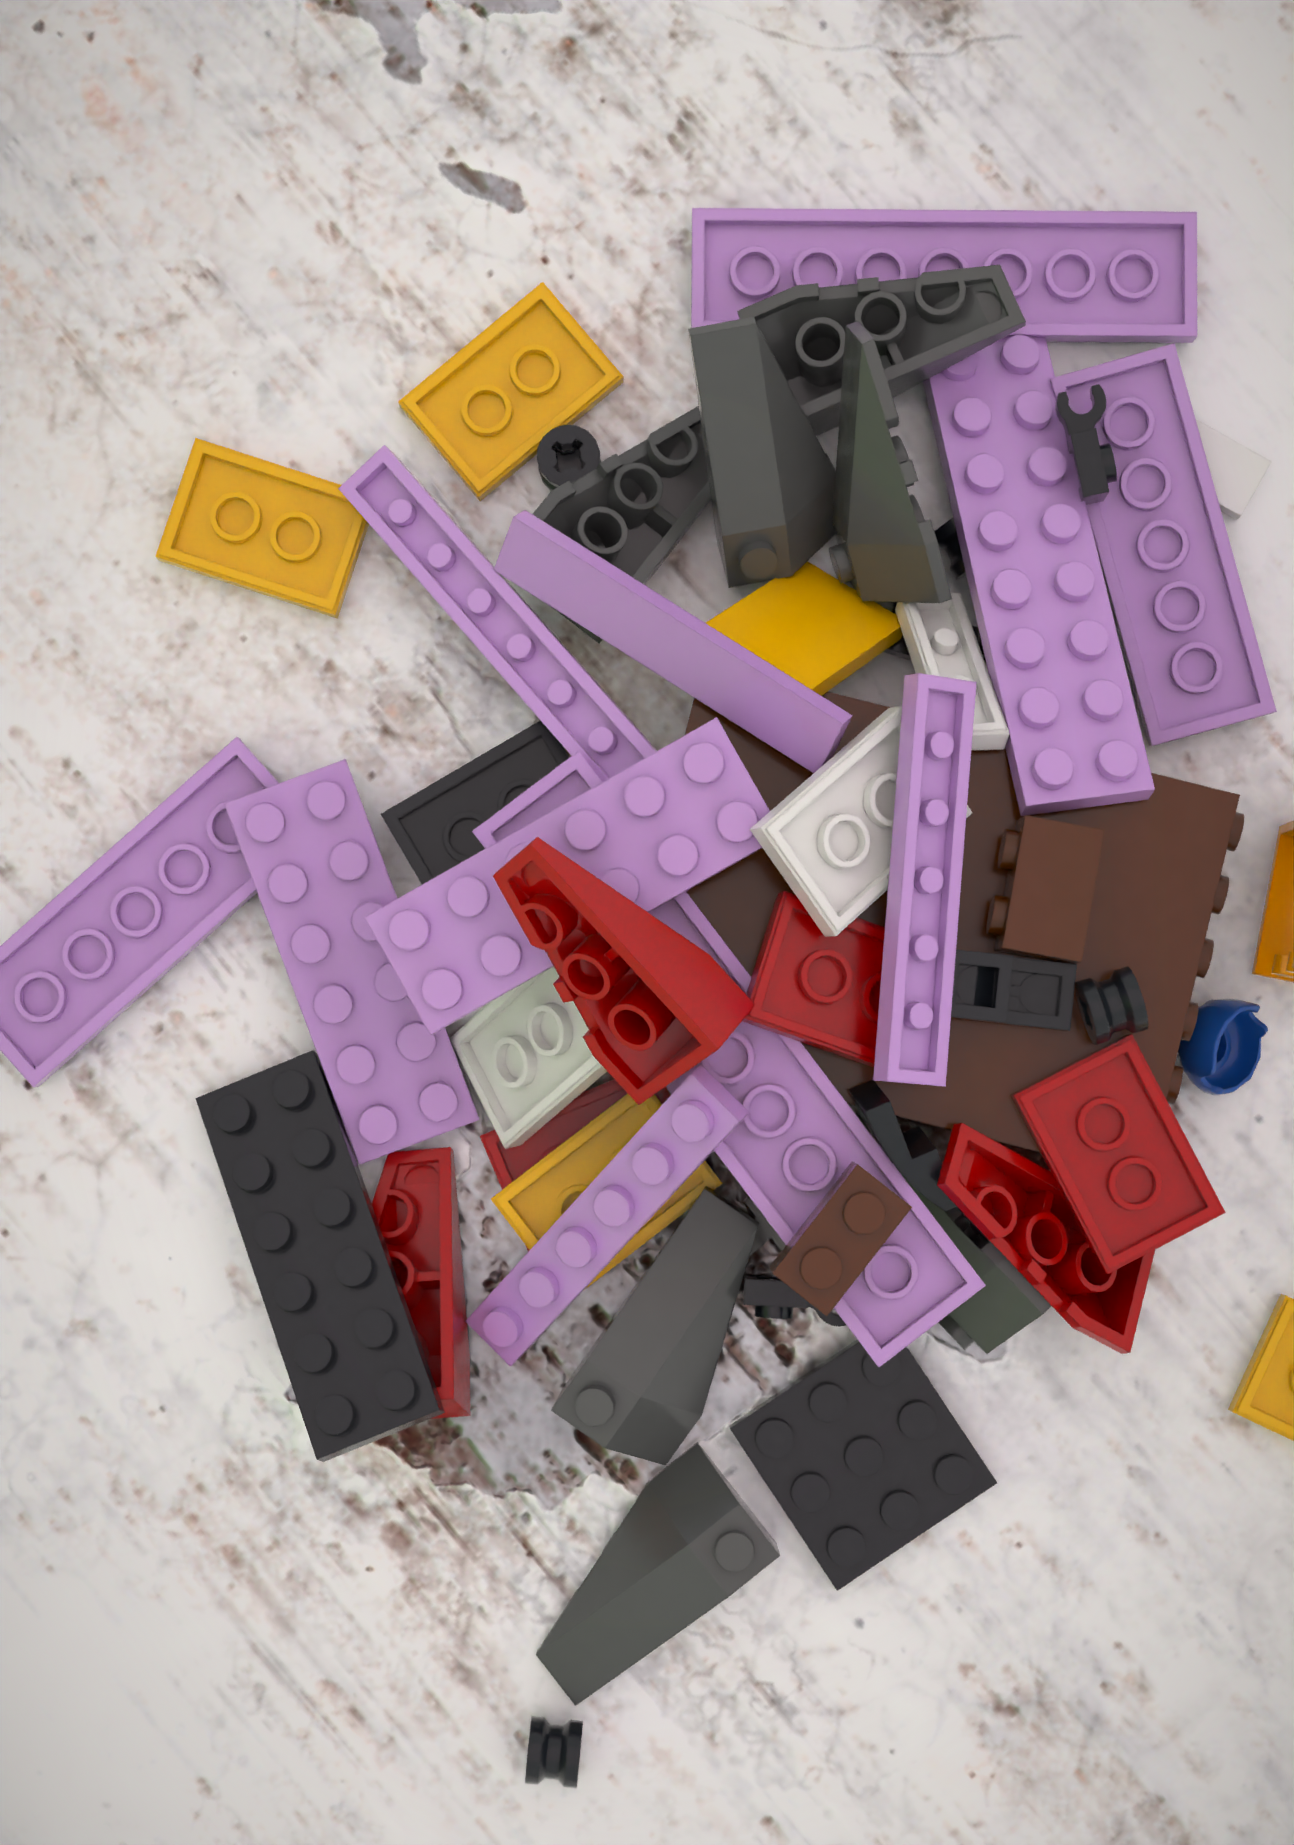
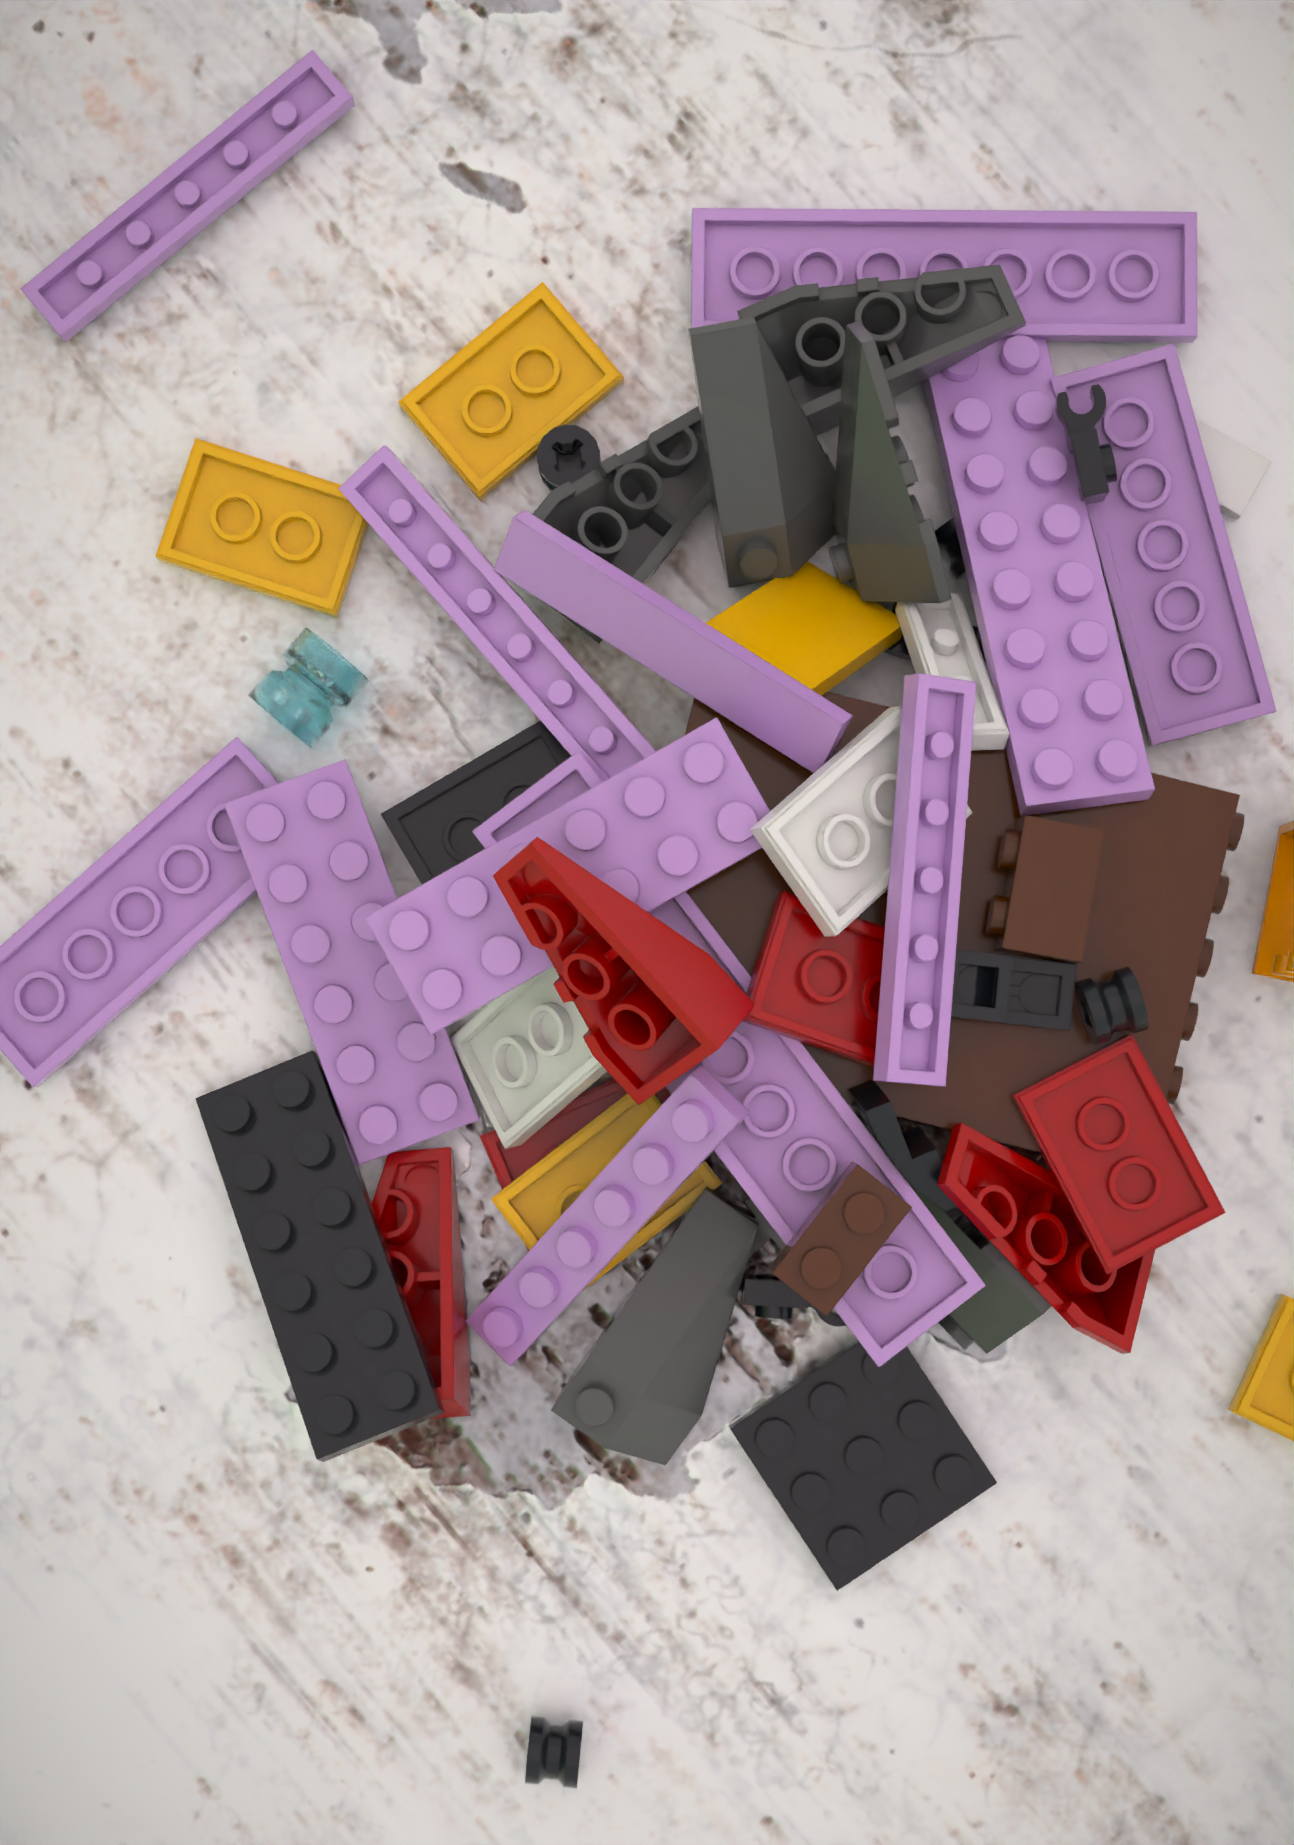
(188, 196): none -> lavender plate
(309, 687): none -> clear light blue wheel
(663, 1568): dark grey wedge -> none
(1223, 1046): blue hair -> none

